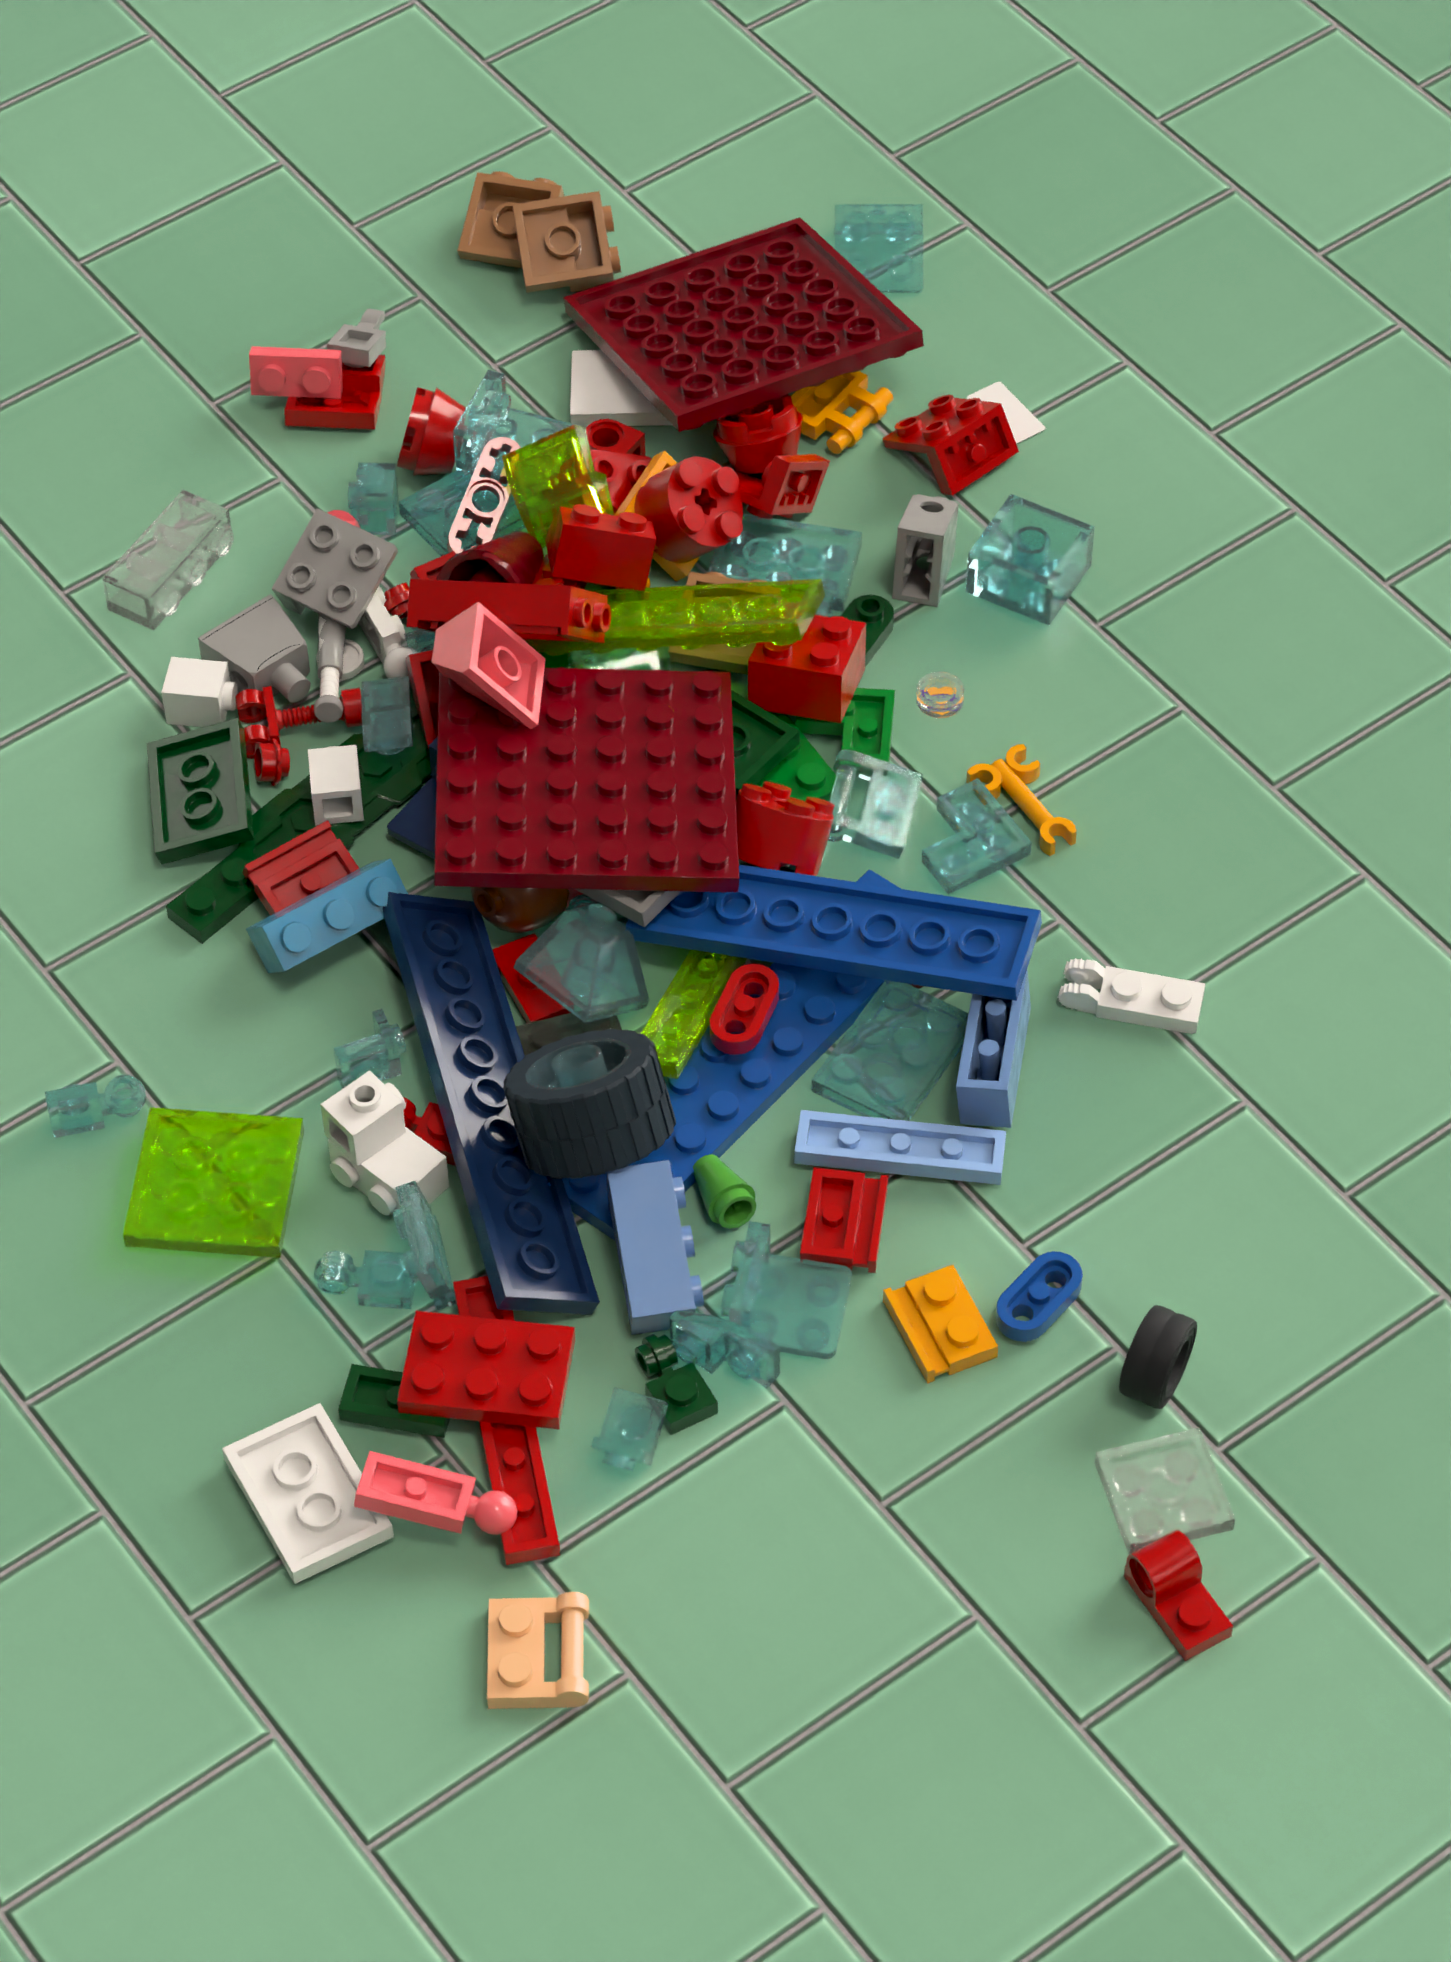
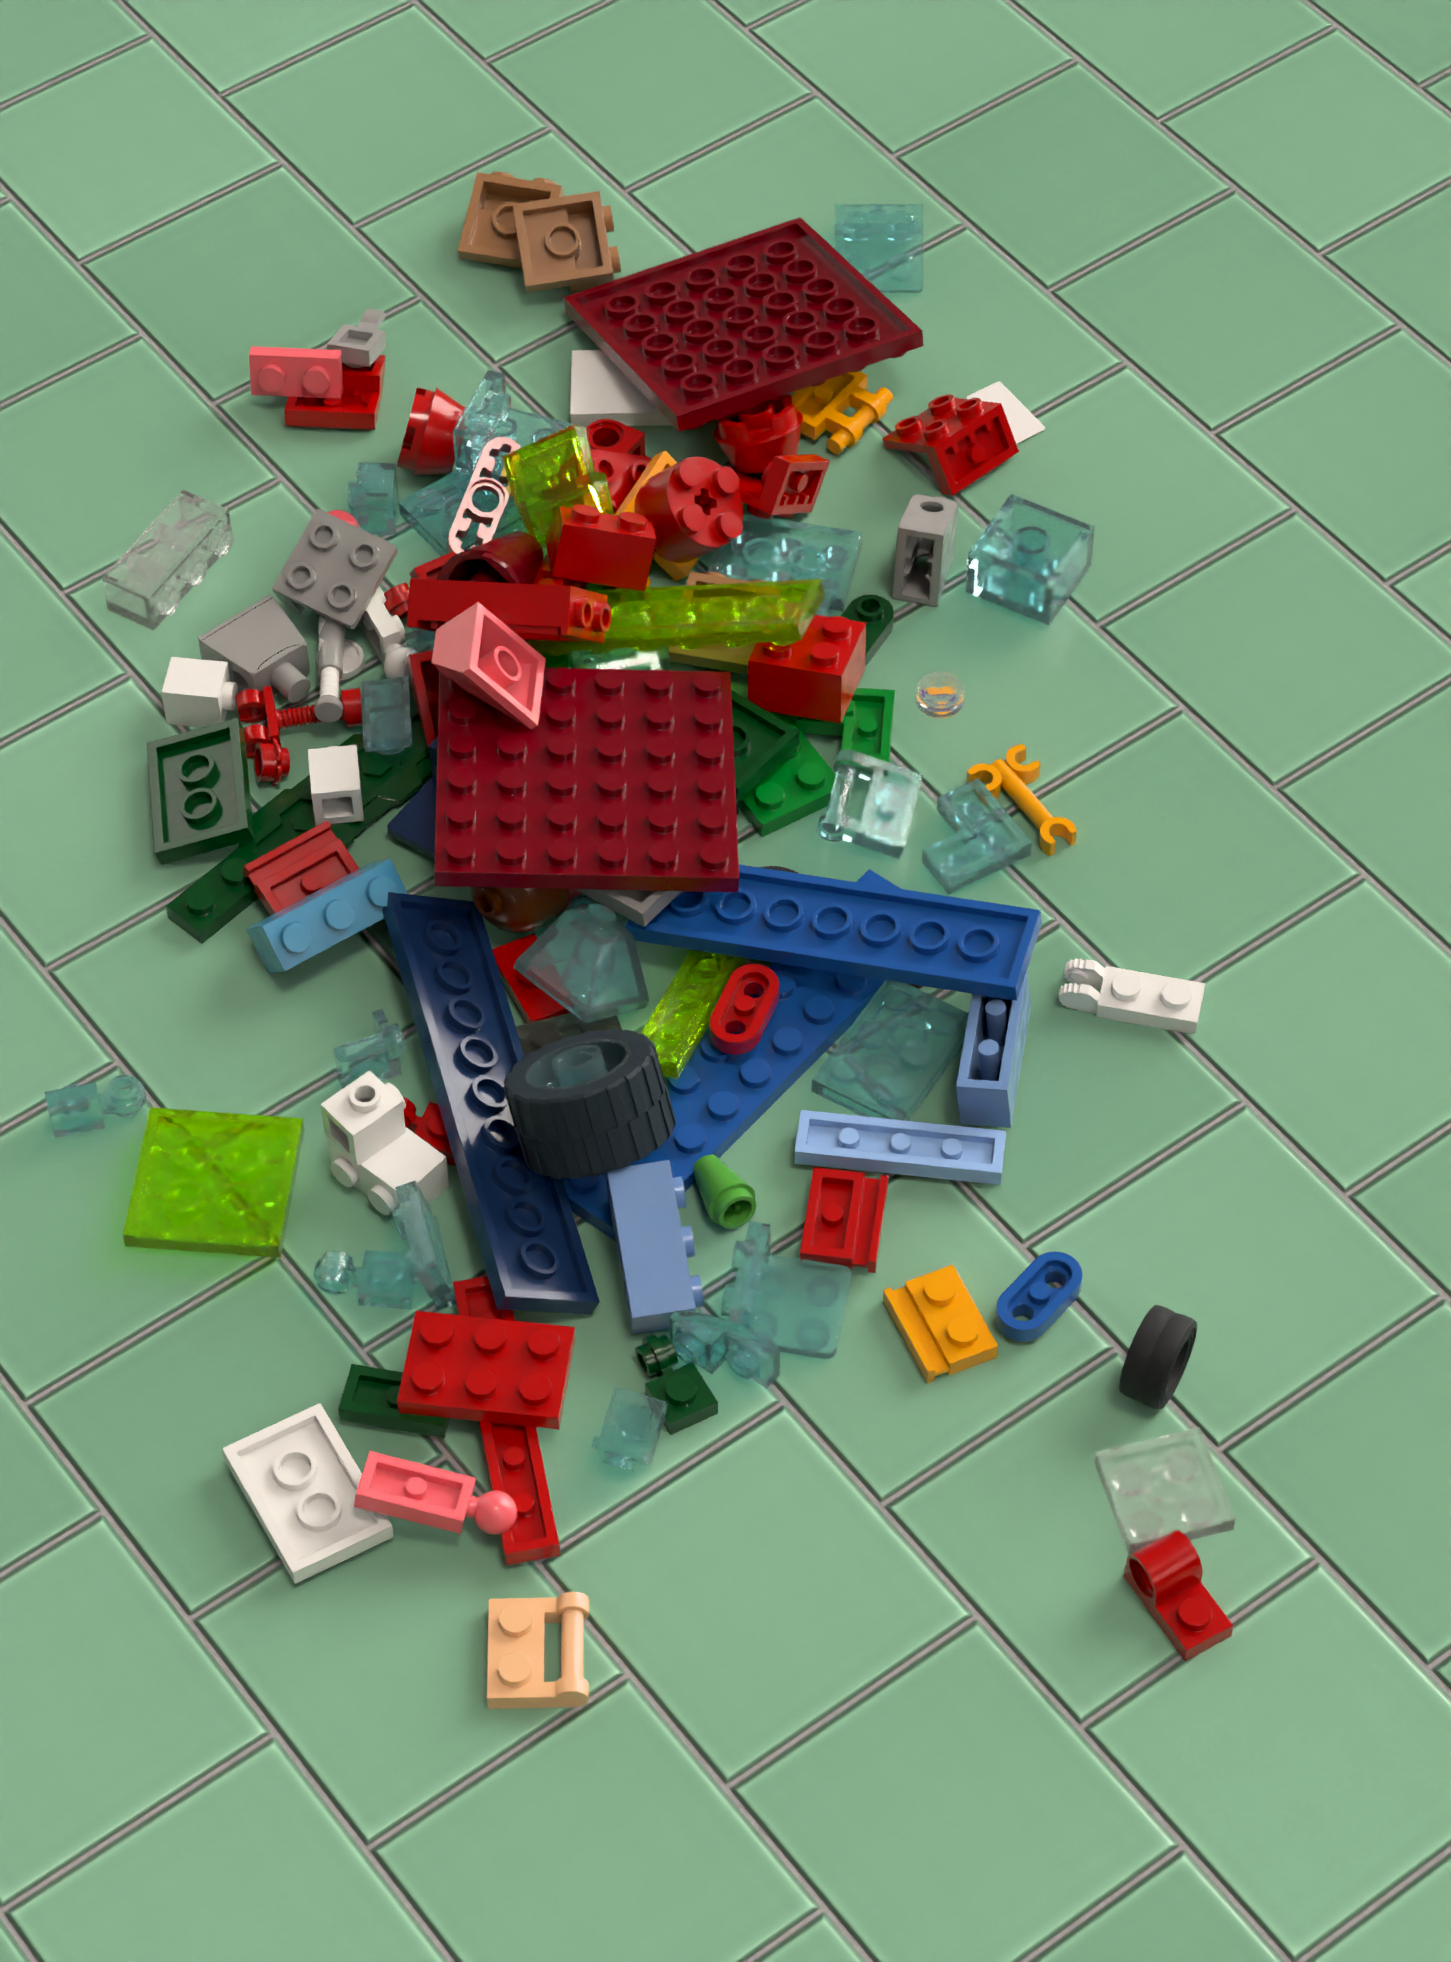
(782, 829): red brick -> none

